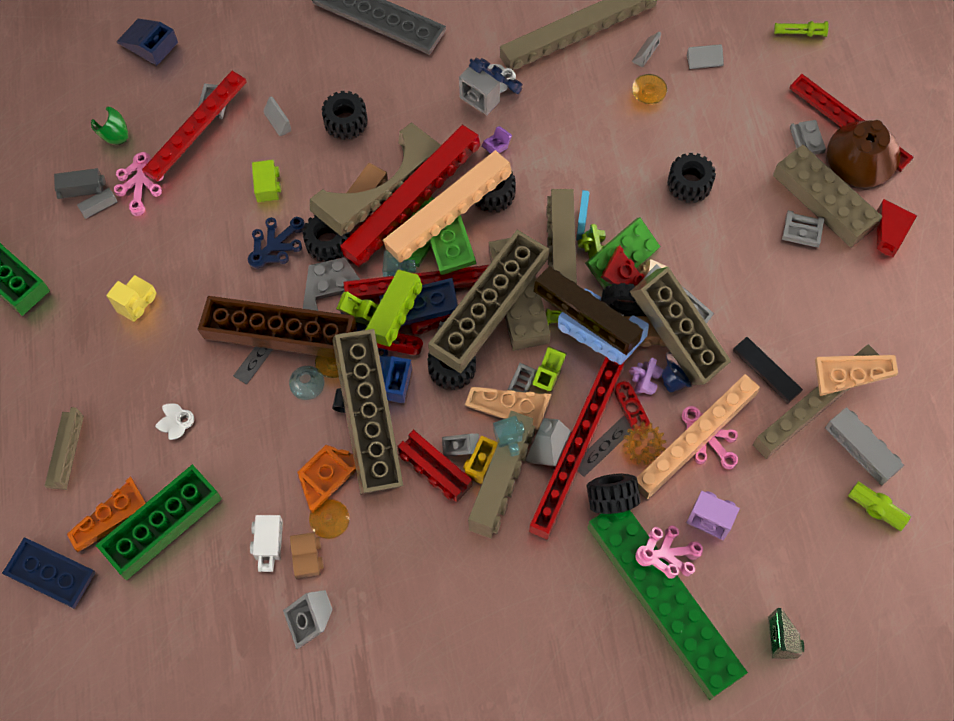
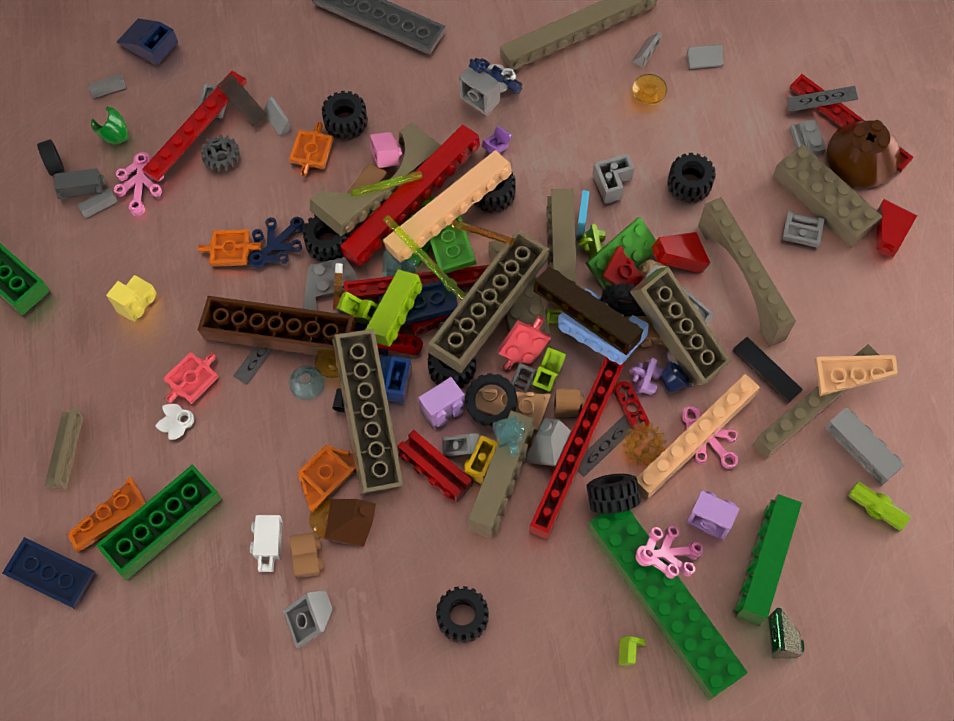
(50, 157): none -> black tyre
(107, 85): none -> light grey slope
(191, 378): none -> coral plate
(220, 153): none -> dark grey gear
(229, 247): none -> orange plate
(242, 100): none -> clear smoke plate
(265, 180): lime brick -> none
(311, 149): none -> orange plate
(337, 286): none -> clear orange bar
(349, 521): none -> reddish brown slope
(385, 149): none -> bright pink brick
(385, 184): none -> clear neon green bar
(442, 403): none -> lavender brick
(450, 284): none -> clear neon green bar
(458, 597): none -> black tyre
(479, 383): none -> black tyre
(483, 232): none -> clear orange bar
(524, 343): none -> coral plate
(568, 402): none -> medium nougat brick
(610, 175): none -> light grey brick
(627, 649): none -> lime tile
(681, 251): none -> red slope
(768, 560): none -> green brick
(774, 315): none -> dark tan arch
(809, 29): lime pin -> none
(822, 98): none -> flat silver sticker

